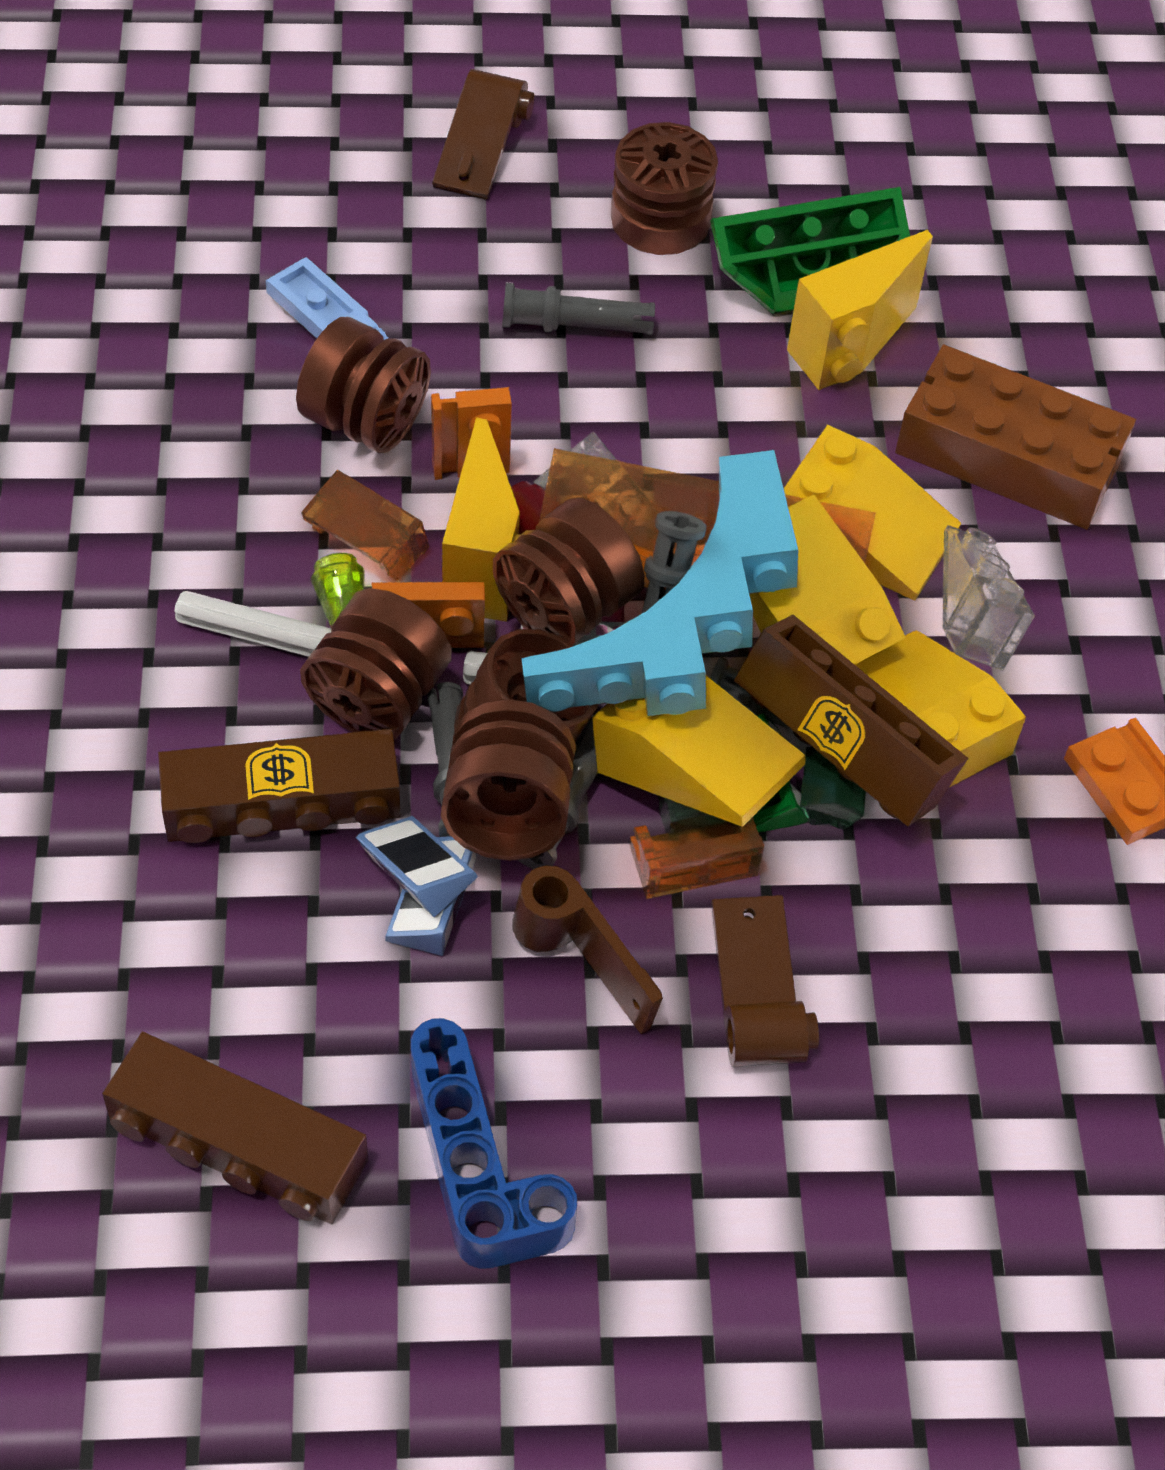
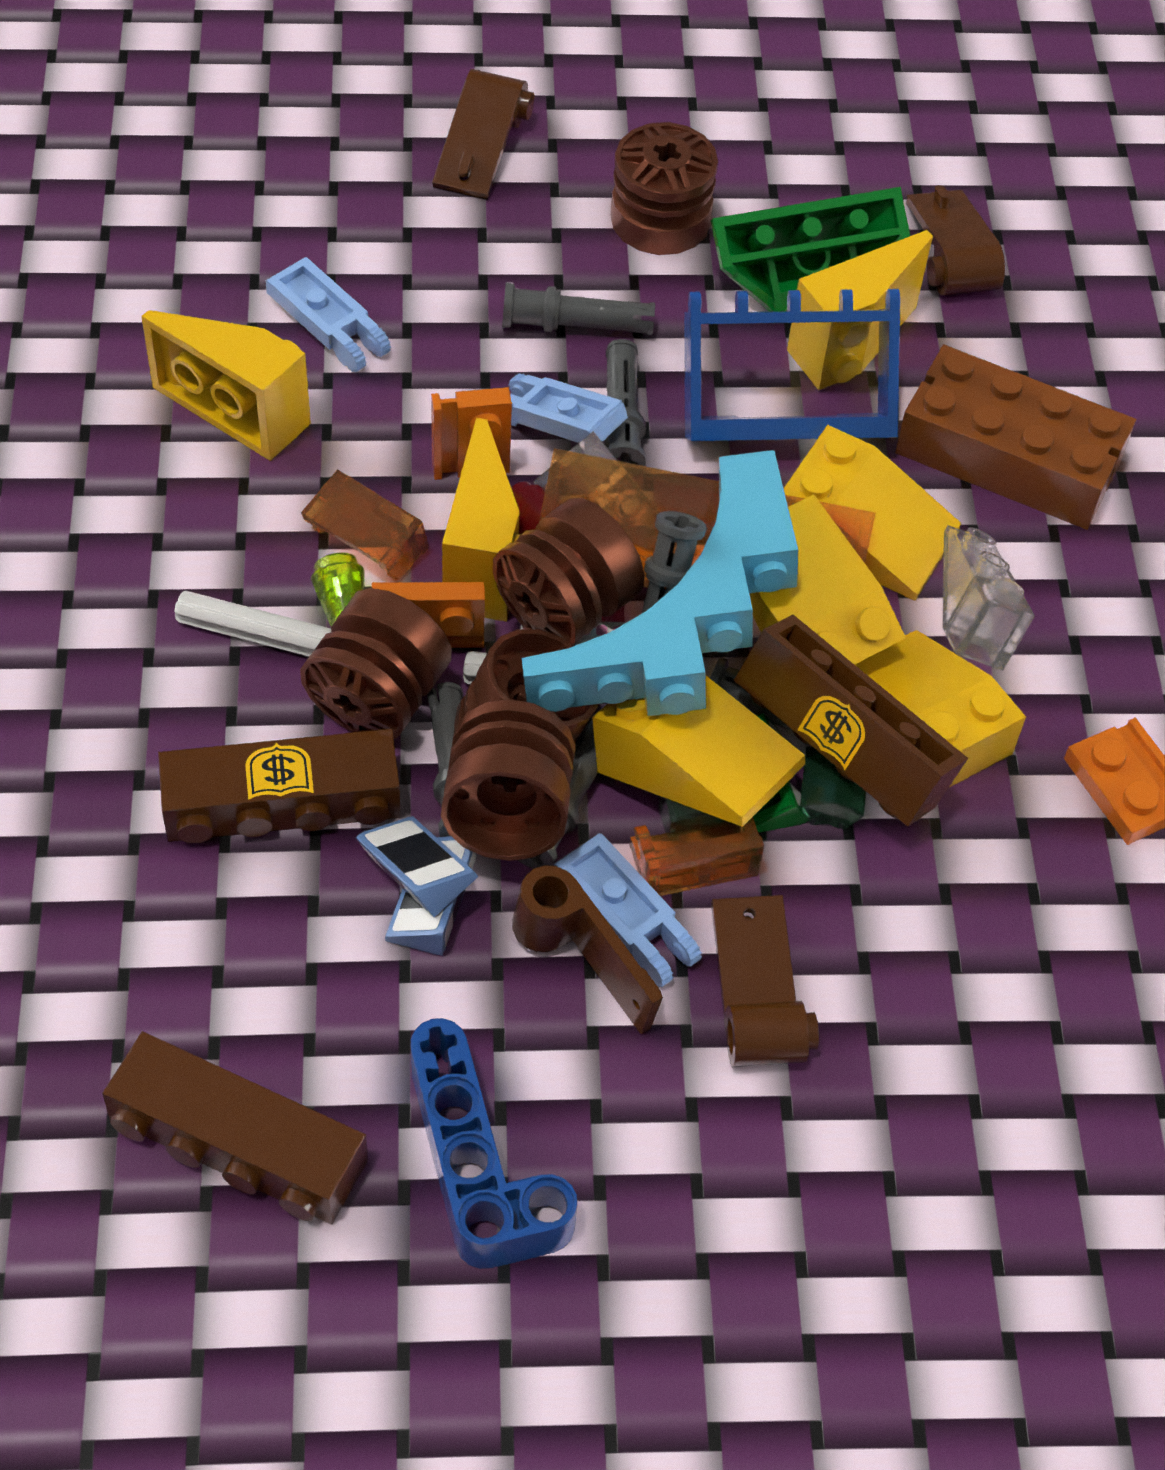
(231, 377): none -> yellow slope
(363, 384): copper wheel -> none
(563, 408): none -> light blue hinge
(623, 385): none -> dark grey pin
(630, 907): none -> light blue hinge
(860, 425): none -> blue hinge
(964, 247): none -> reddish brown door

